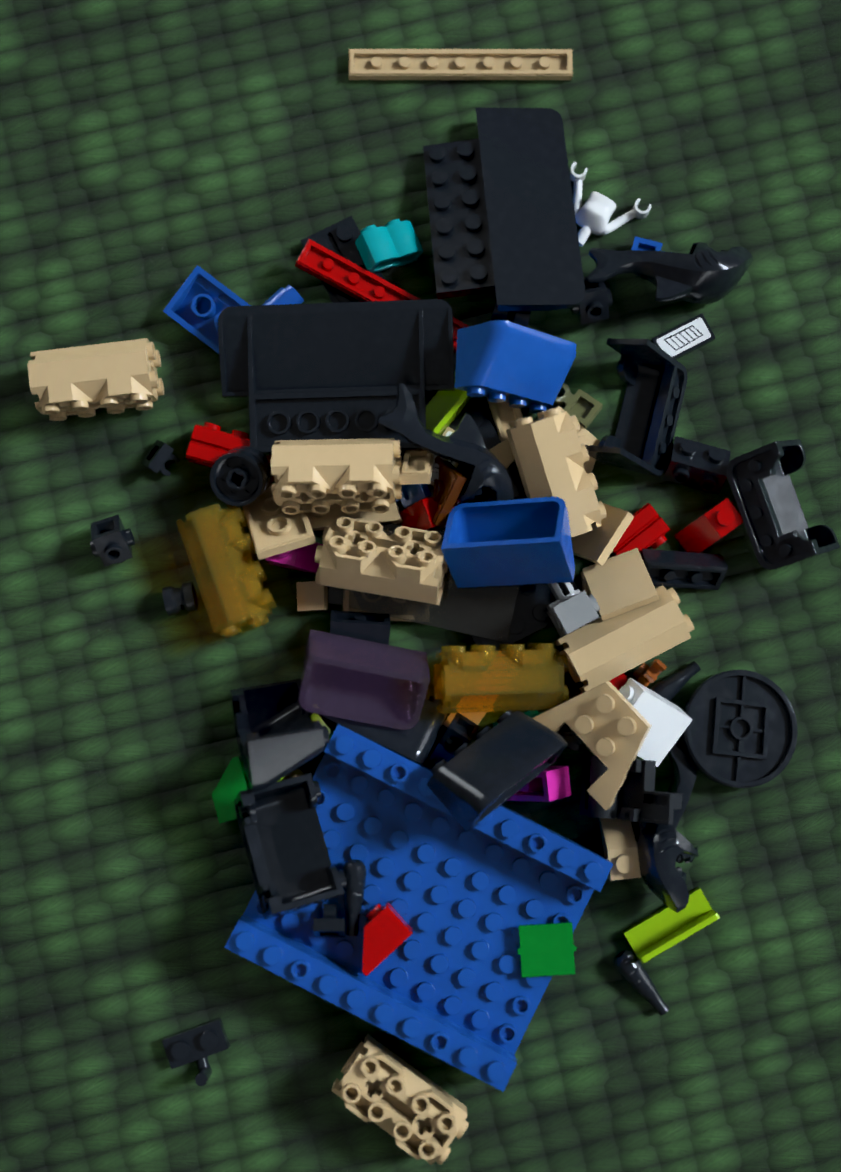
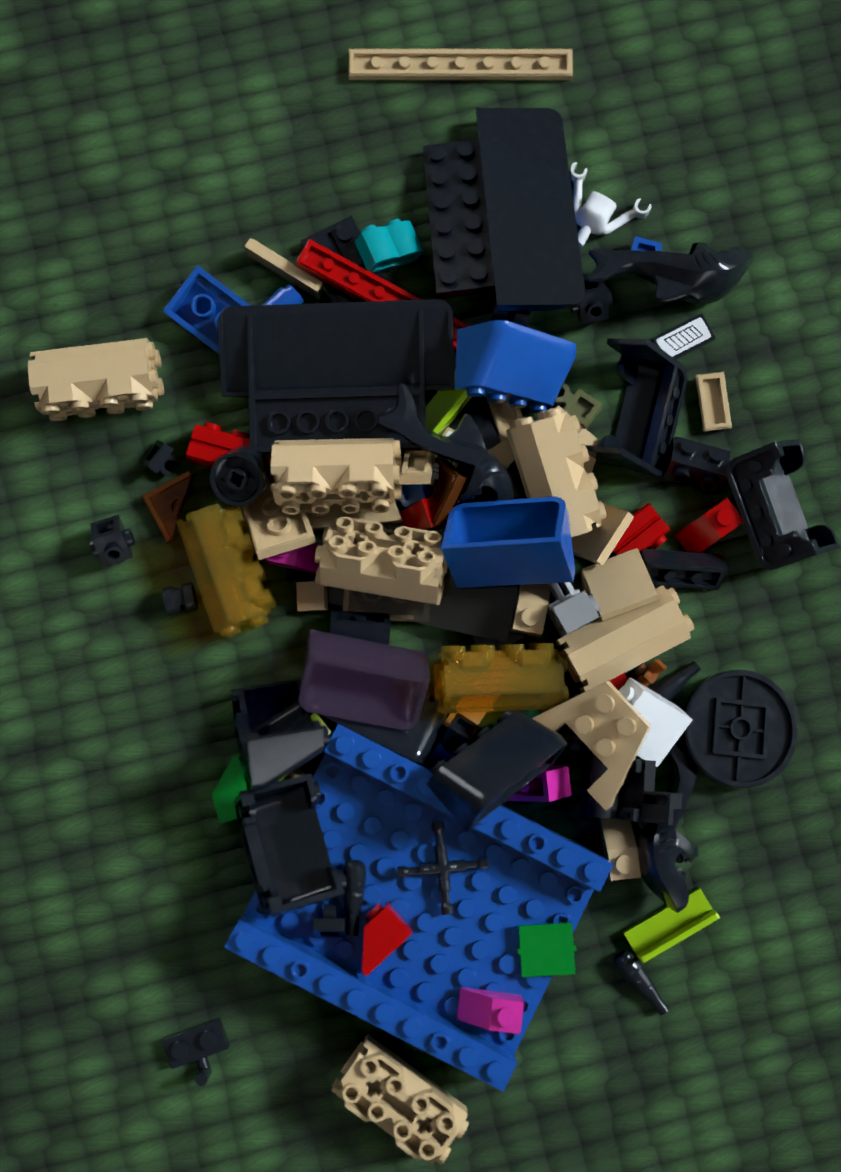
(167, 502): none -> reddish brown tile
(284, 268): none -> tan tile
(442, 868): none -> black piece
(491, 1009): none -> dark pink slope
(531, 609): none -> tan slope
(713, 401): none -> tan tile

